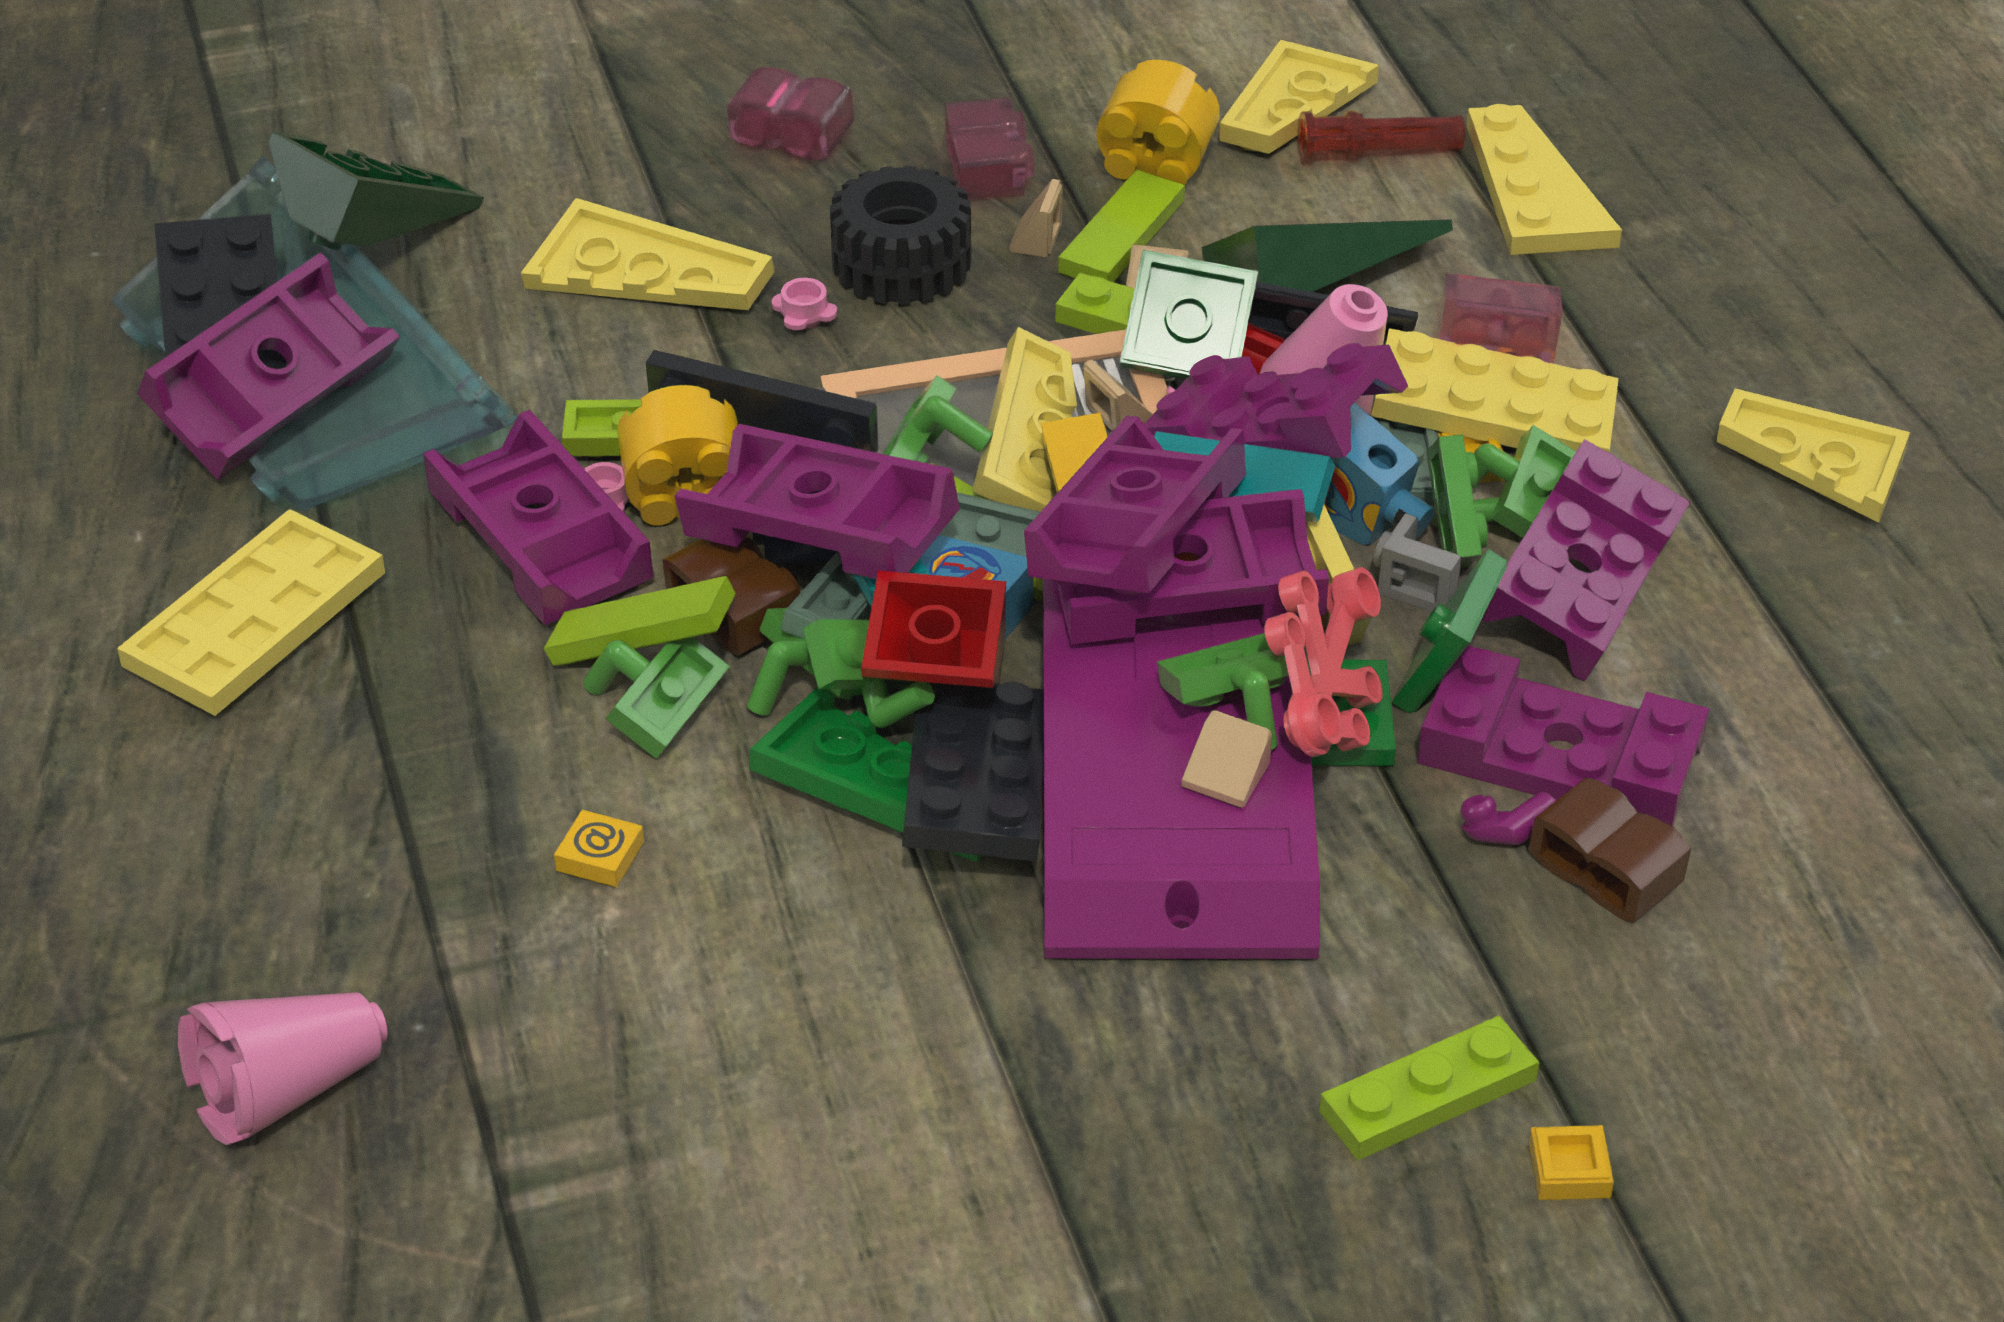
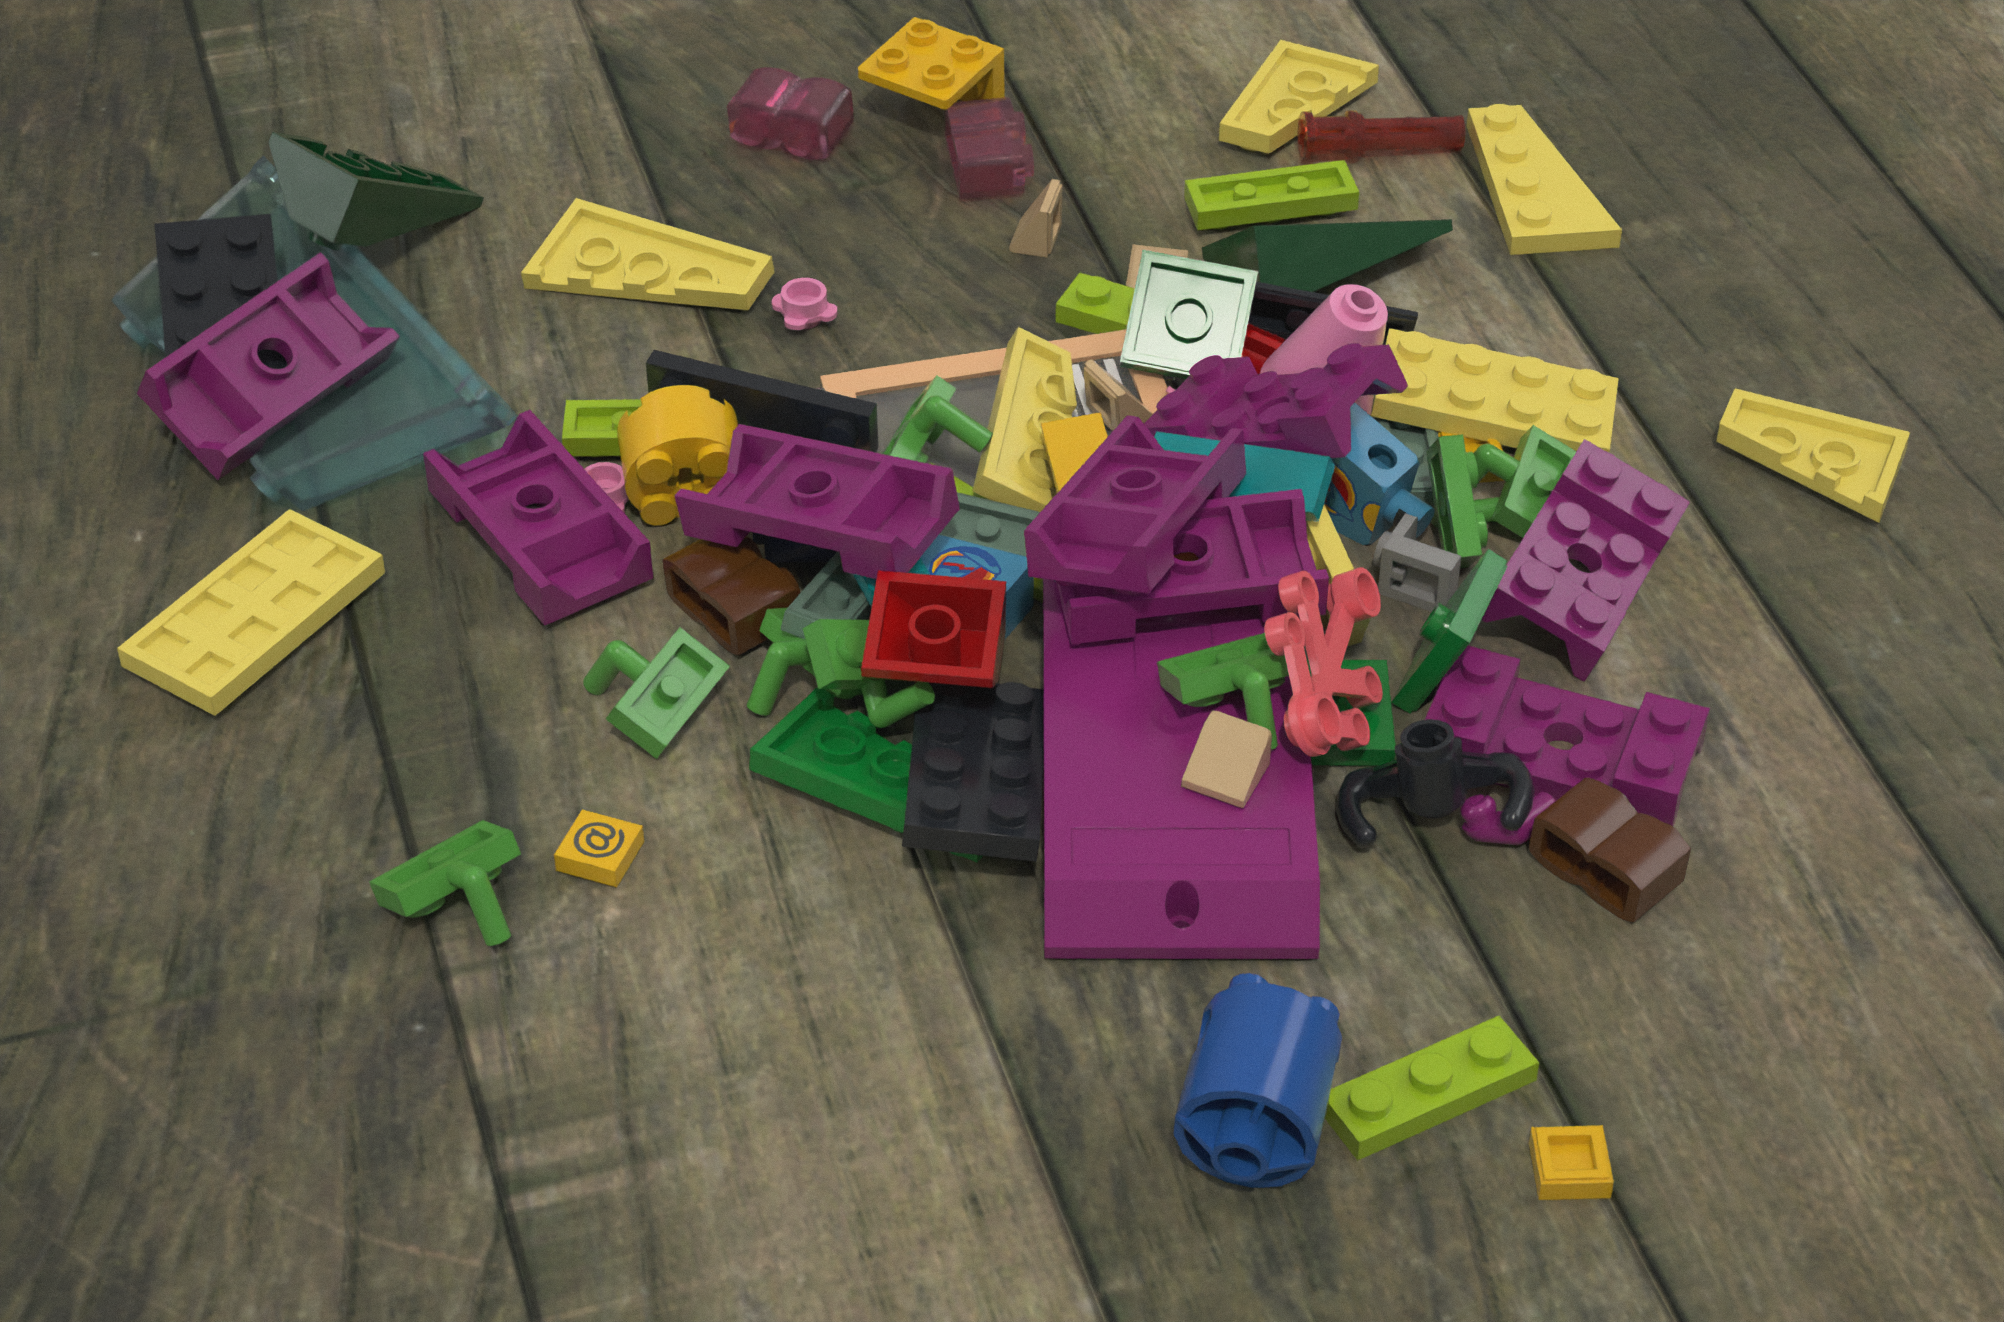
(273, 1055): bright pink cone -> none
(459, 862): none -> bright green plate
(641, 620): lime tile -> none
(901, 234): black tyre -> none
(936, 65): none -> yellow bracket
(1126, 219): lime tile -> none
(1157, 122): yellow brick -> none
(1259, 1083): none -> blue cylinder
(1271, 195): none -> lime plate
(1433, 780): none -> black piece
(1501, 315): clear pink brick -> none

